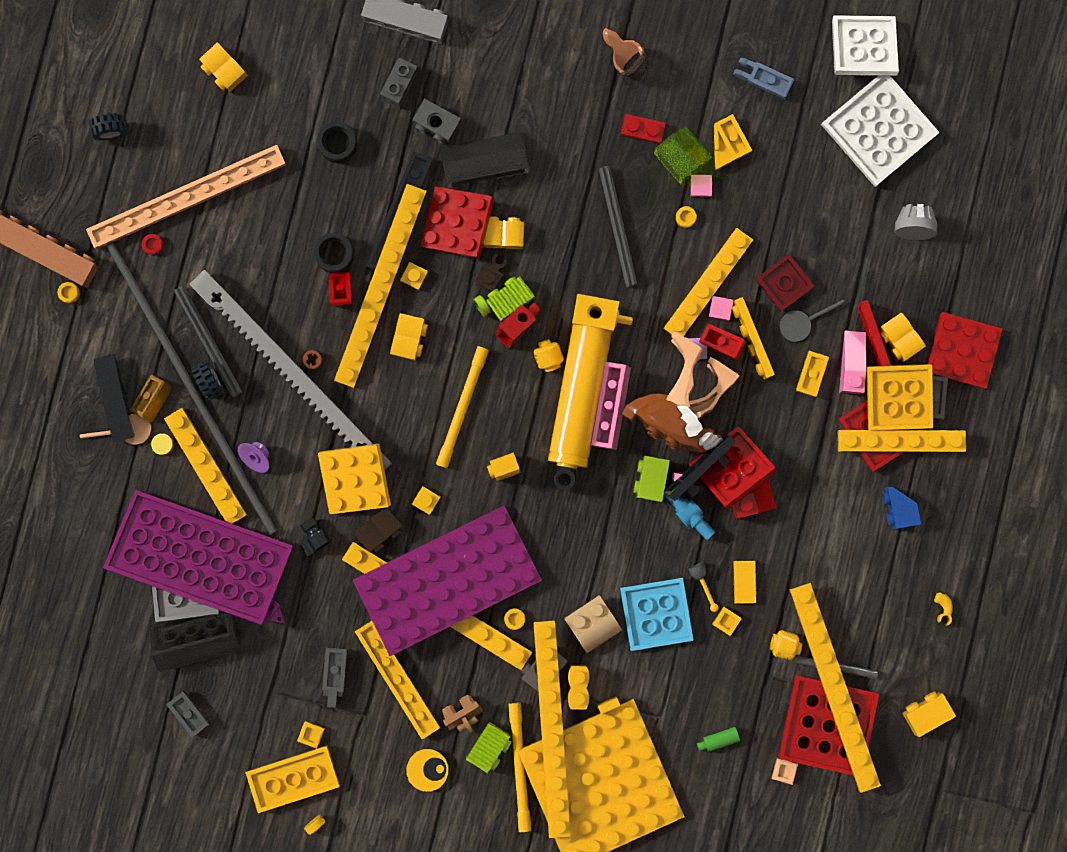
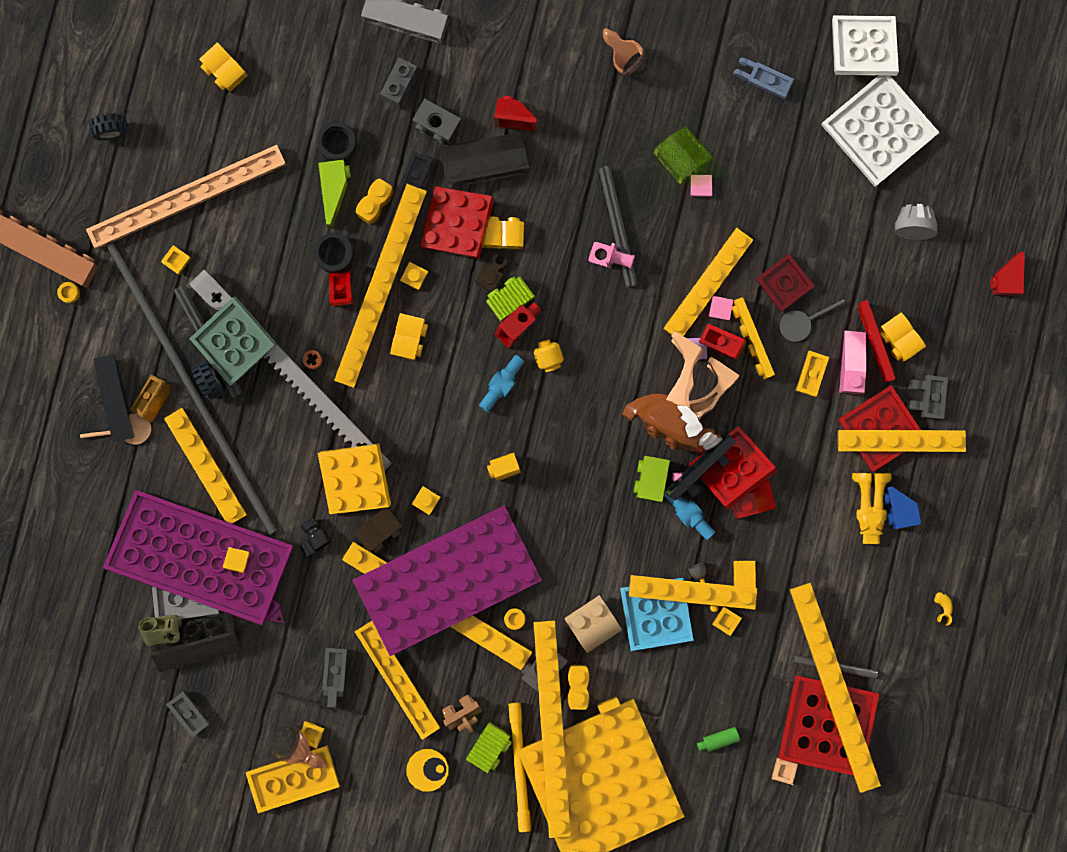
(152, 244): red tile -> none
(159, 630): none -> olive piece
(162, 444): light yellow tile -> none
(176, 260): none -> yellow plate
(233, 341): none -> sand green plate
(236, 560): none -> yellow tile
(254, 456): medium lavender piece -> none
(293, 747): none -> piece
(314, 825): yellow tile -> none
(333, 184): none -> lime slope
(371, 206): none -> yellow brick
(477, 365): yellow piece -> none
(482, 305): lime tile -> none
(501, 383): none -> dark azure pin
(514, 115): none -> red slope
(582, 384): yellow piece -> none
(611, 405): bright pink brick -> none
(613, 256): none -> bright pink bracket
(643, 129): red plate -> none
(686, 217): yellow tile -> none
(692, 592): none -> yellow plate
(729, 142): yellow wing -> none
(785, 645): yellow head -> none
(871, 517): none -> yellow piece
(900, 397): yellow plate -> none
(928, 714): yellow brick -> none
(964, 350): red plate -> none
(1010, 278): none -> red slope

